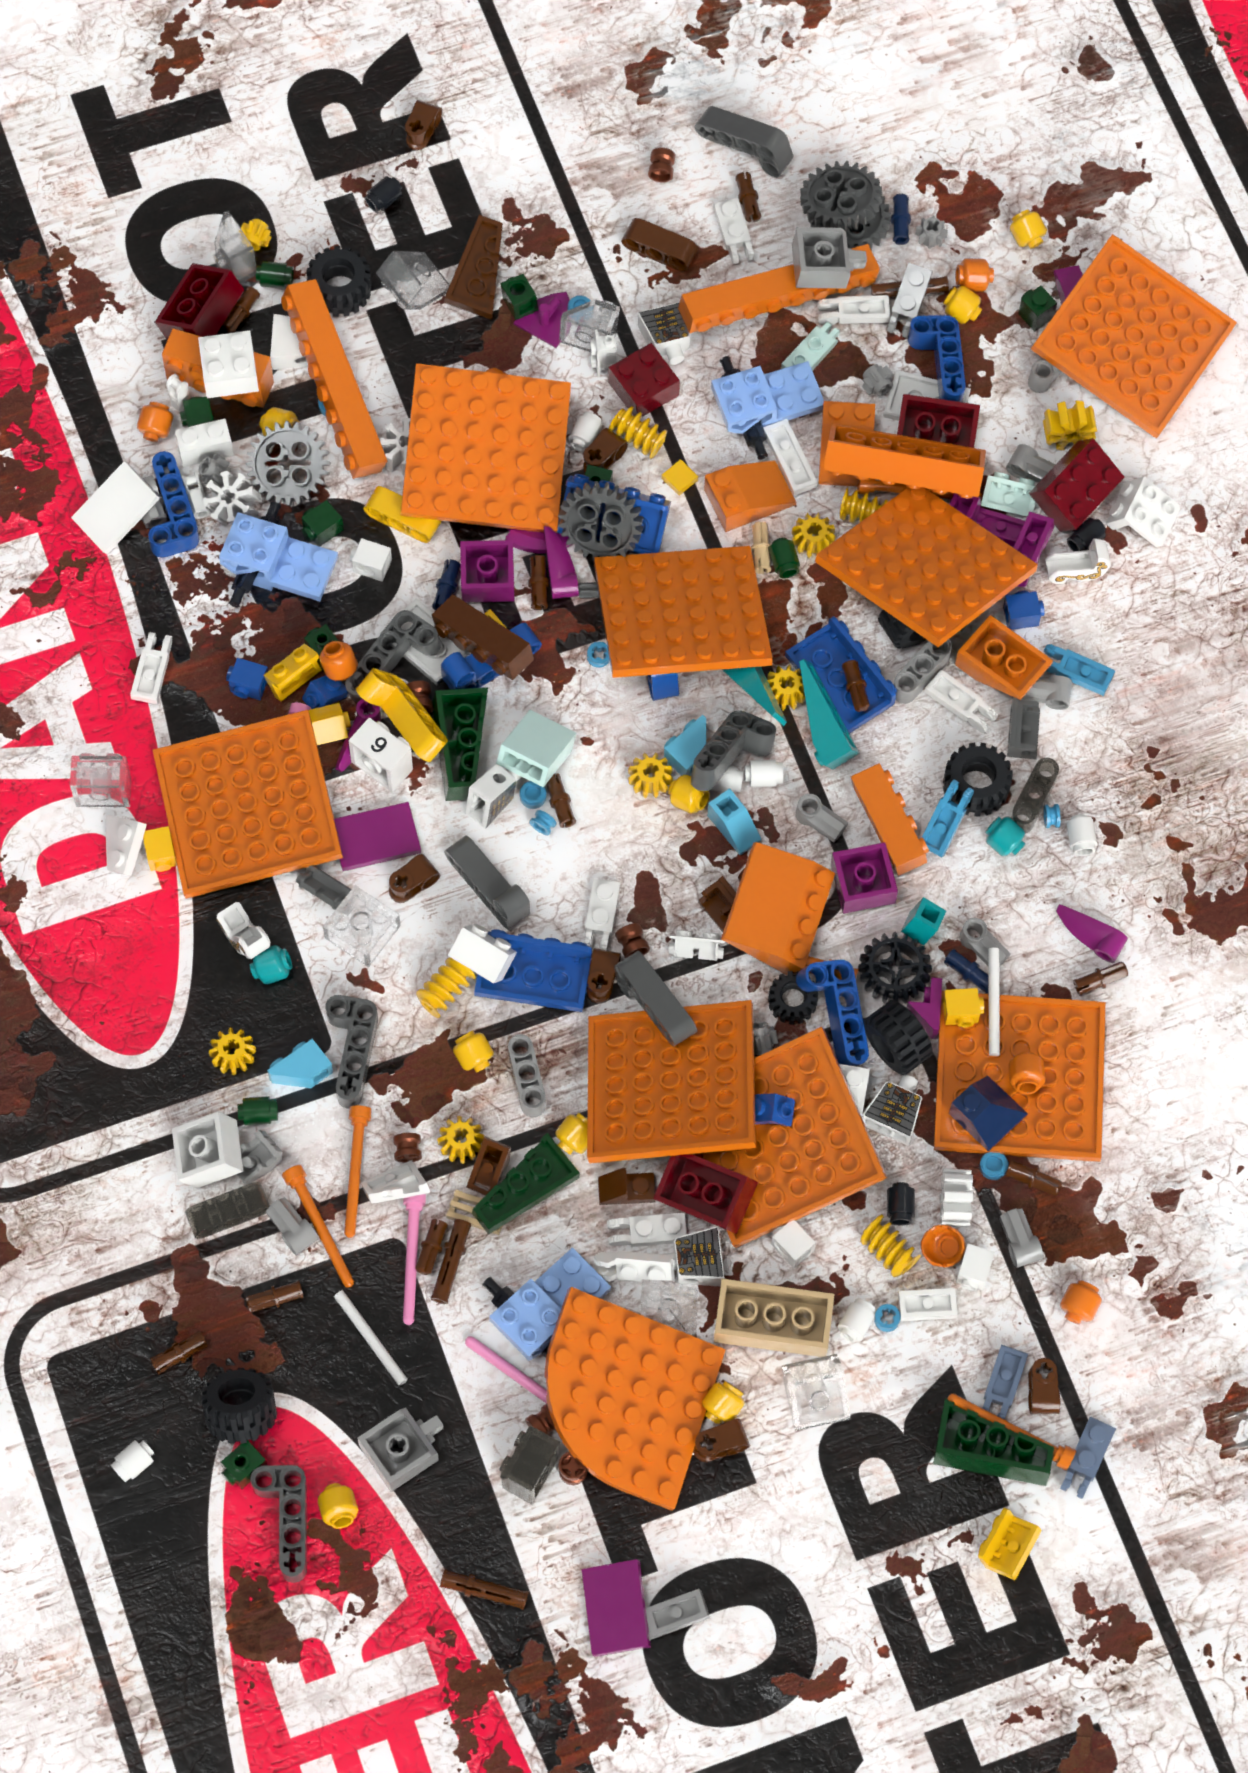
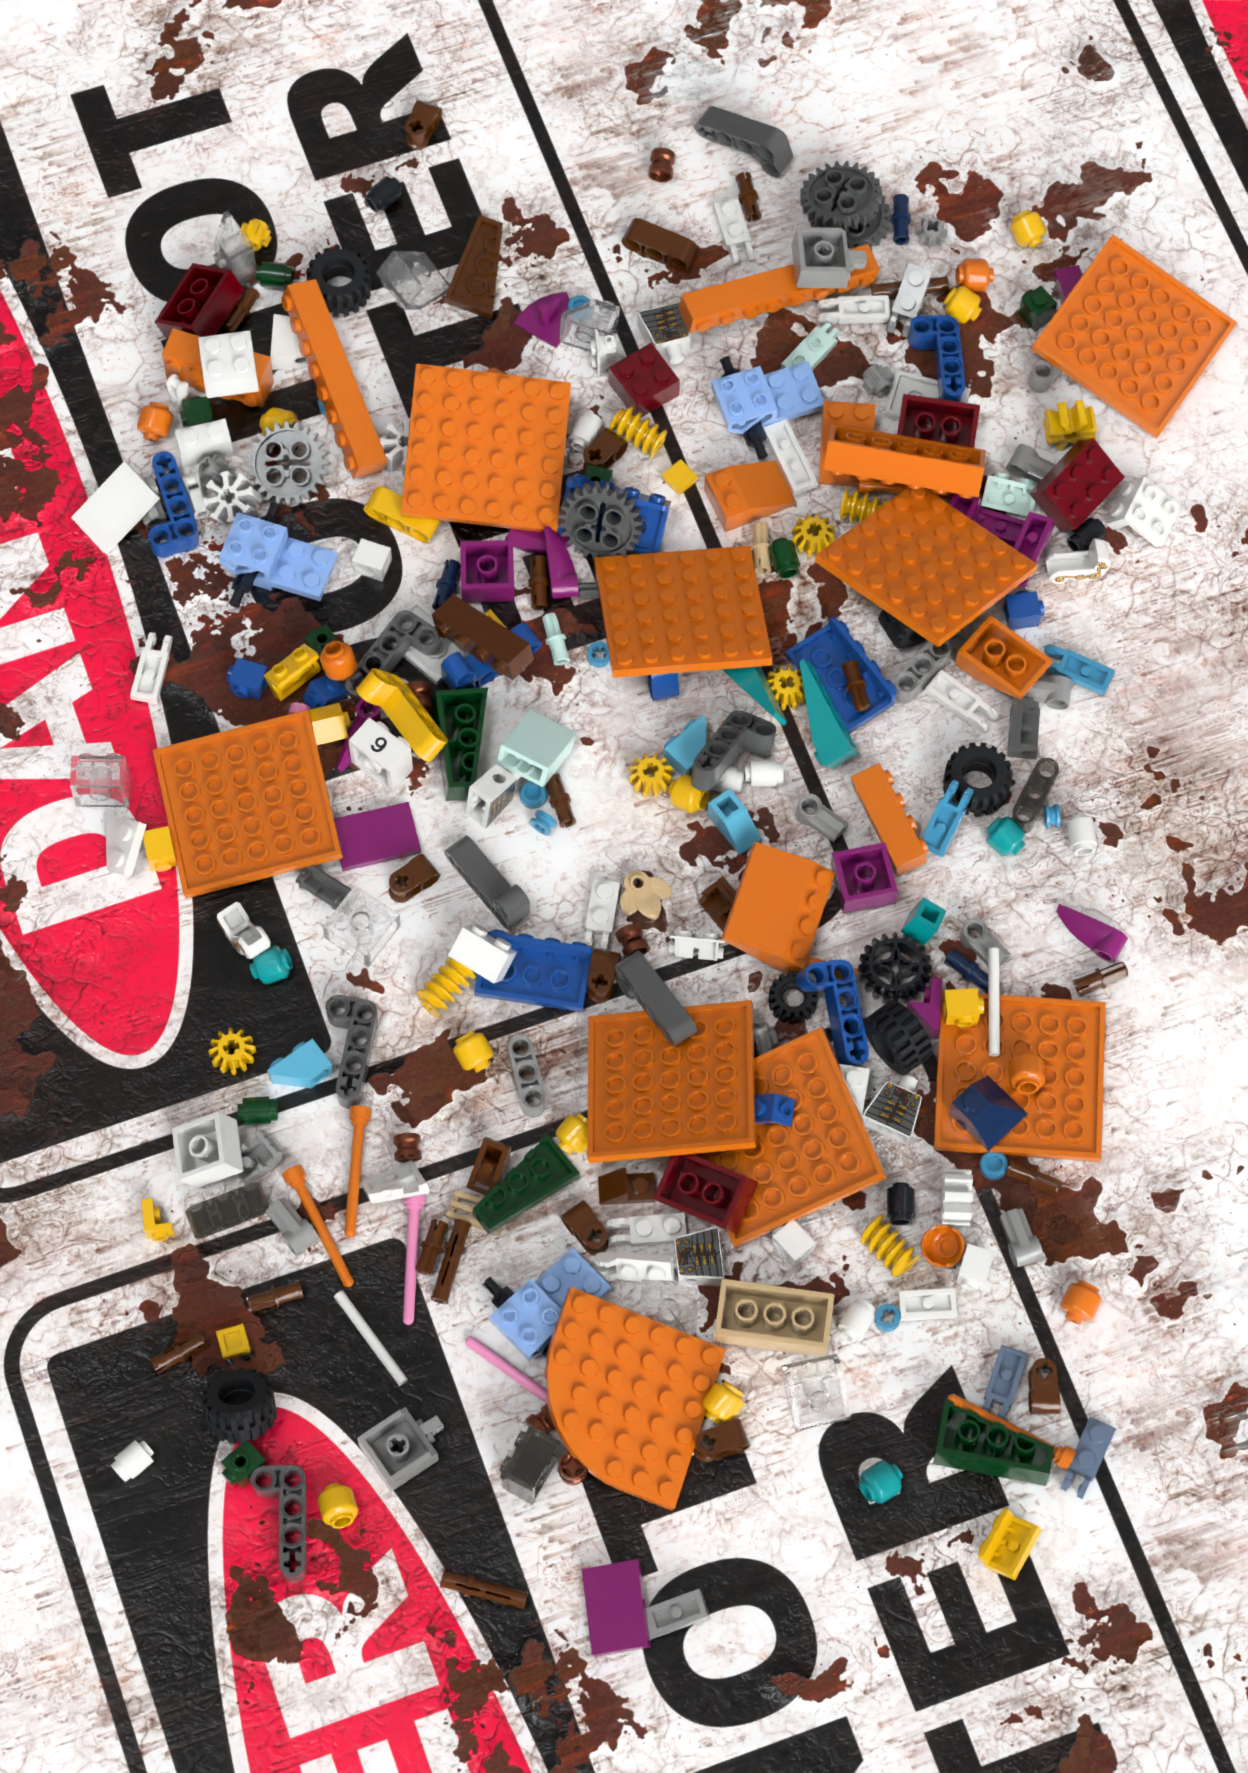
(151, 1217): none -> yellow bracket
(233, 1341): none -> yellow tile
(321, 523): dark green brick -> none
(459, 1149): yellow gear -> none
(519, 296): dark green brick -> none
(555, 640): none -> light aqua axle
(583, 1225): none -> reddish brown piece
(646, 898): none -> tan plate
(880, 1482): none -> teal head

